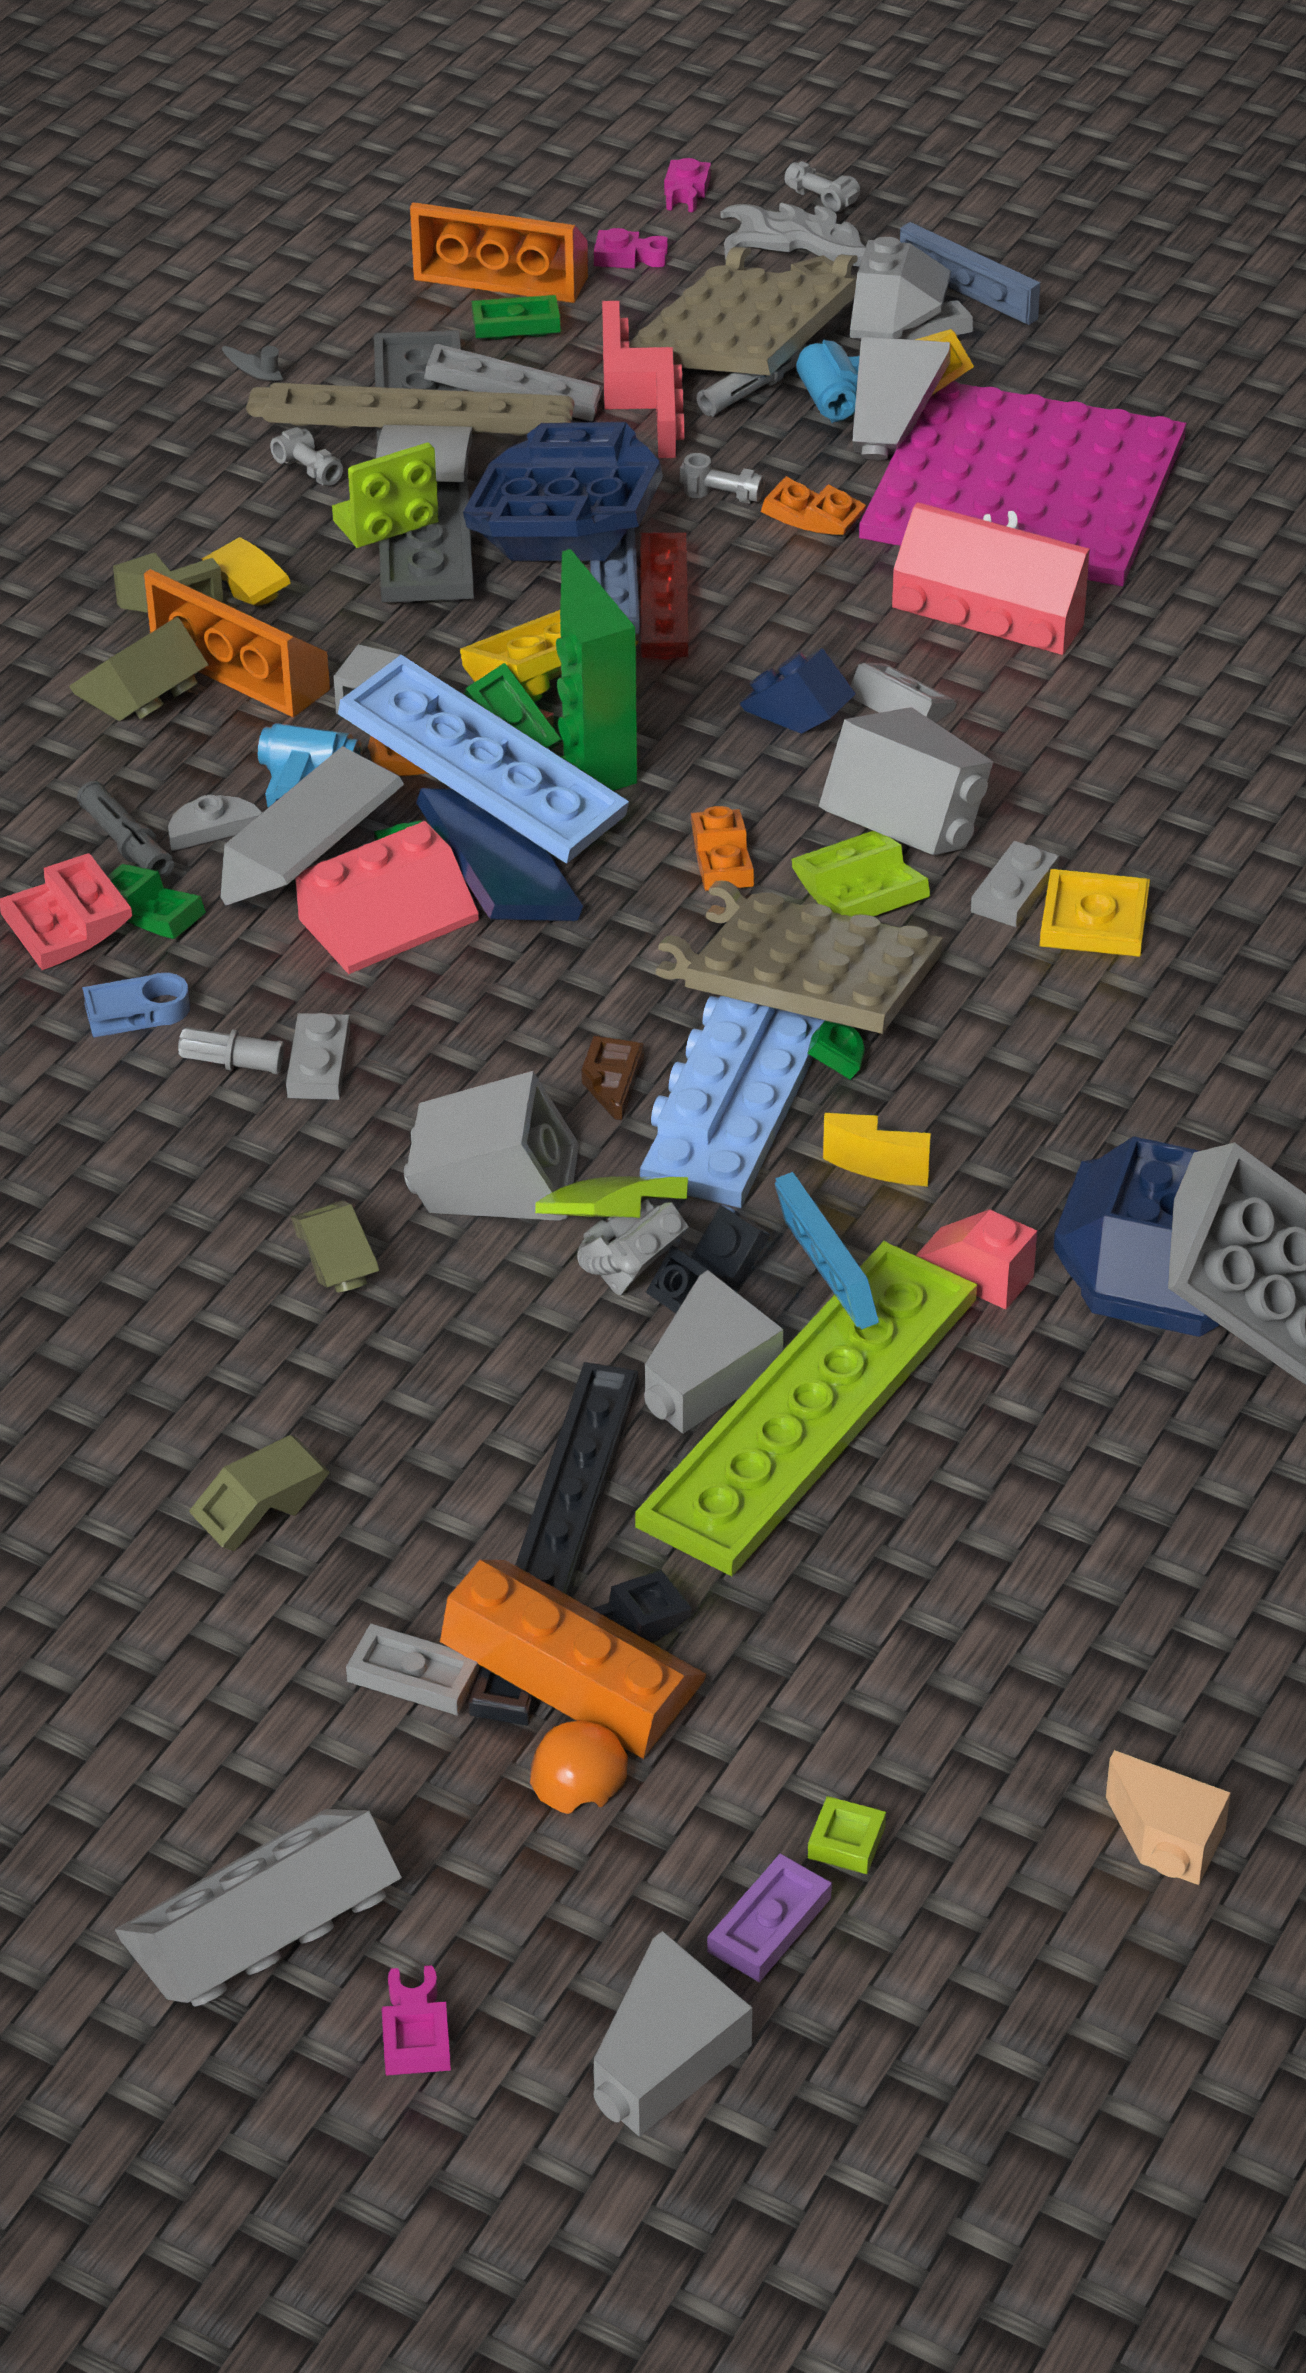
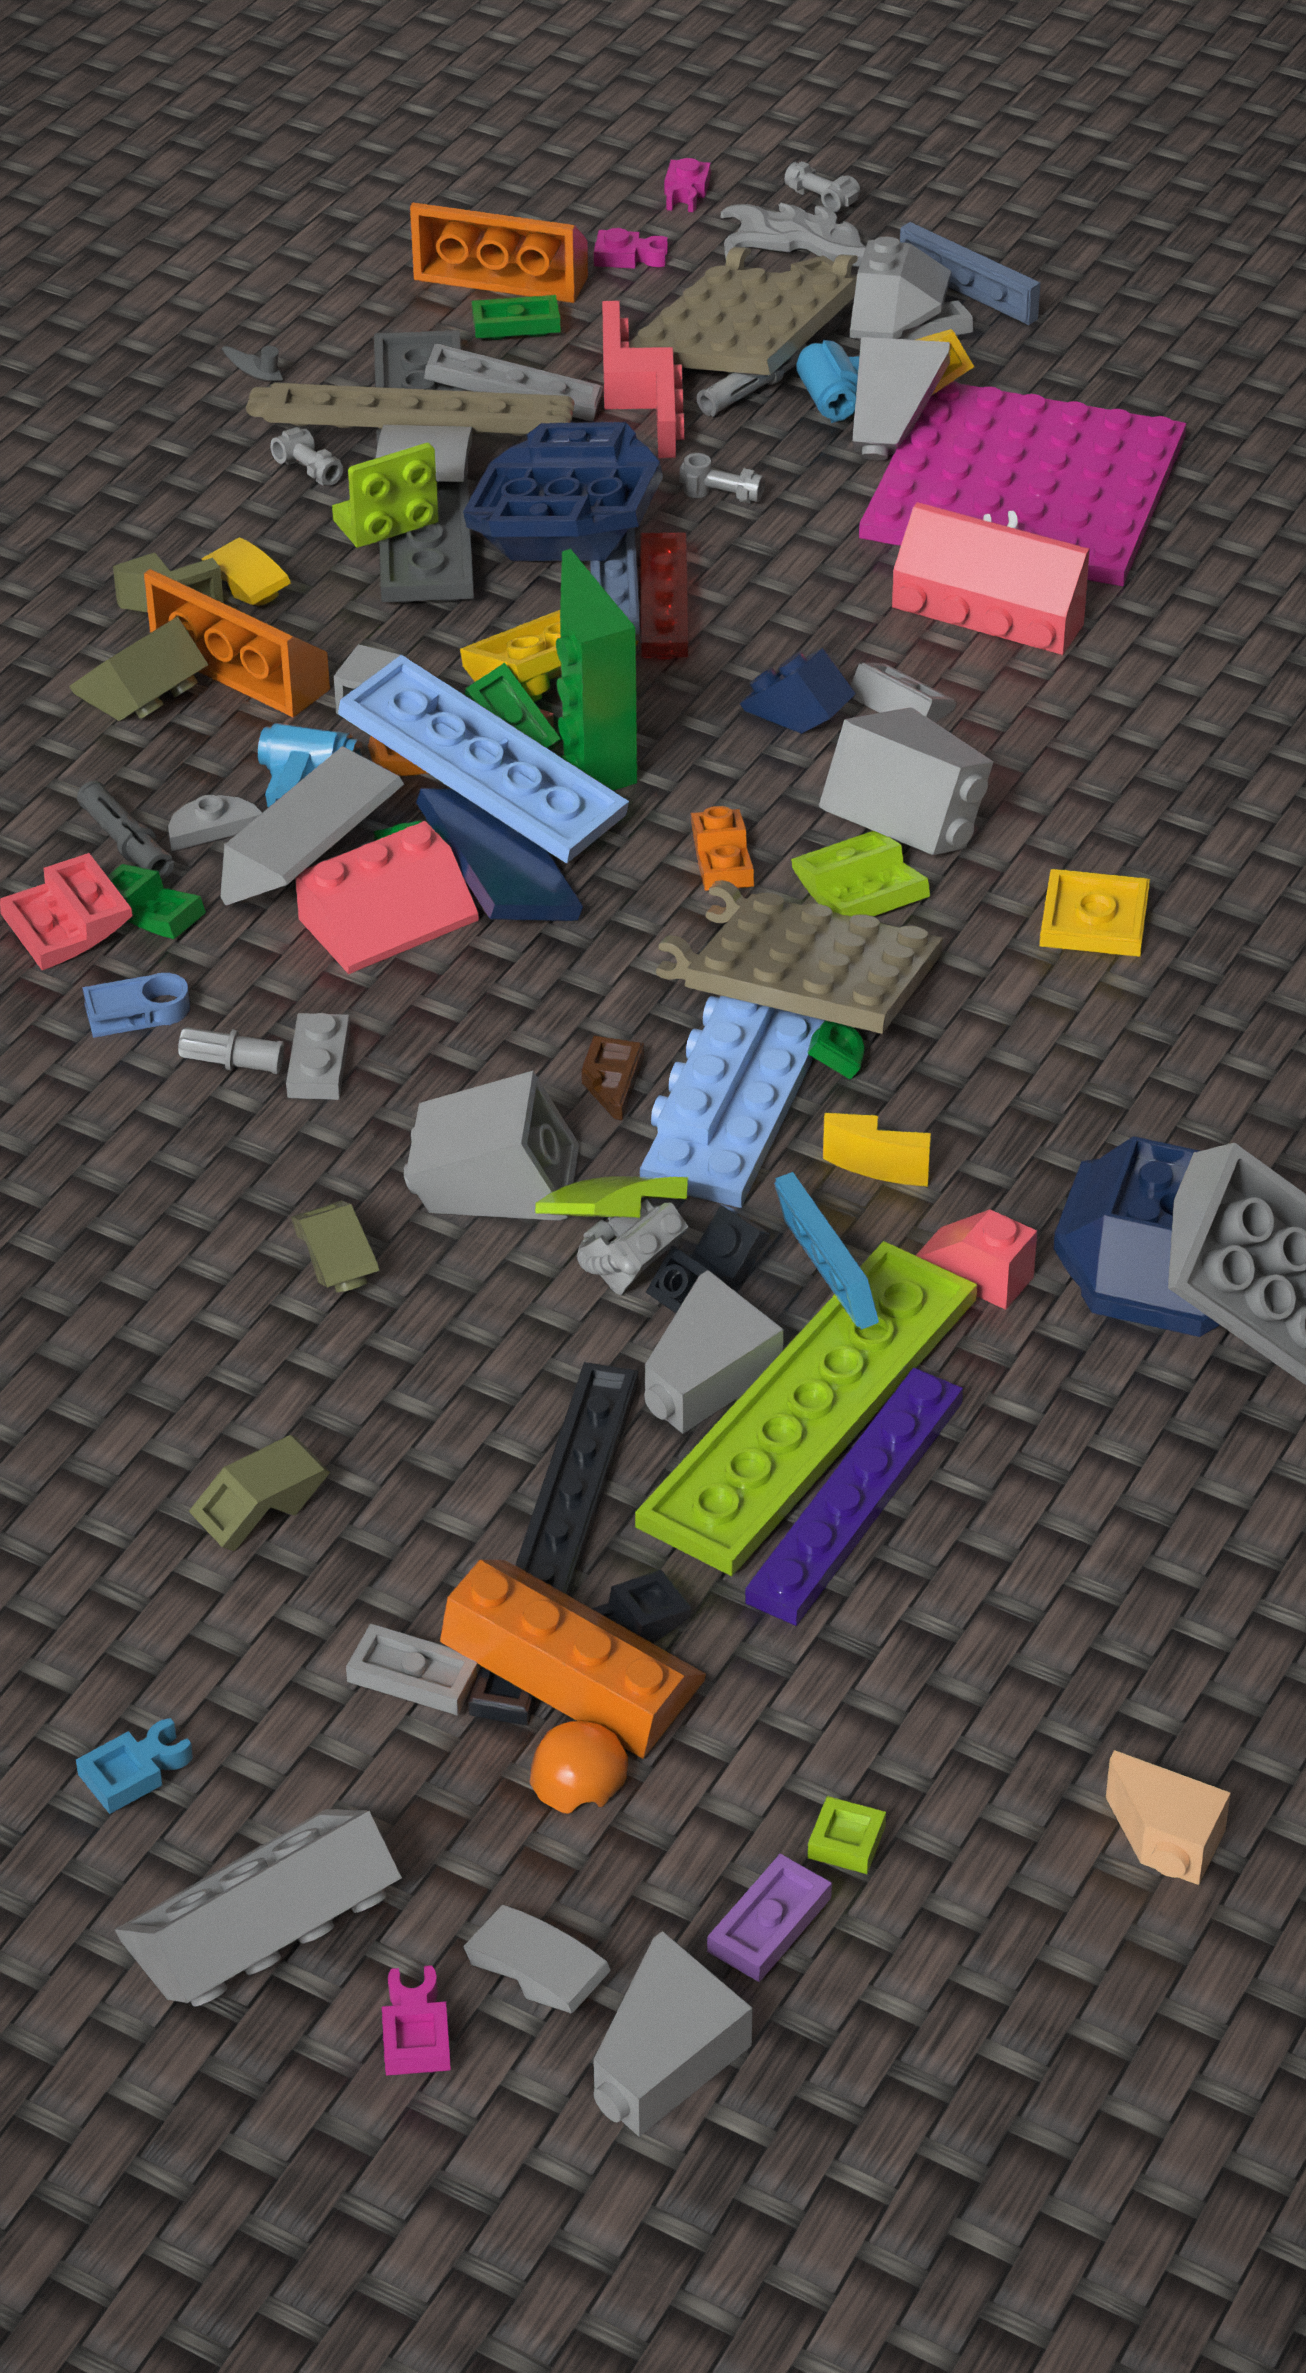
(130, 1769): none -> dark azure plate
(542, 1958): none -> light grey slope
(825, 513): orange slope -> none
(853, 1497): none -> dark purple plate
(1014, 883): light grey plate -> none

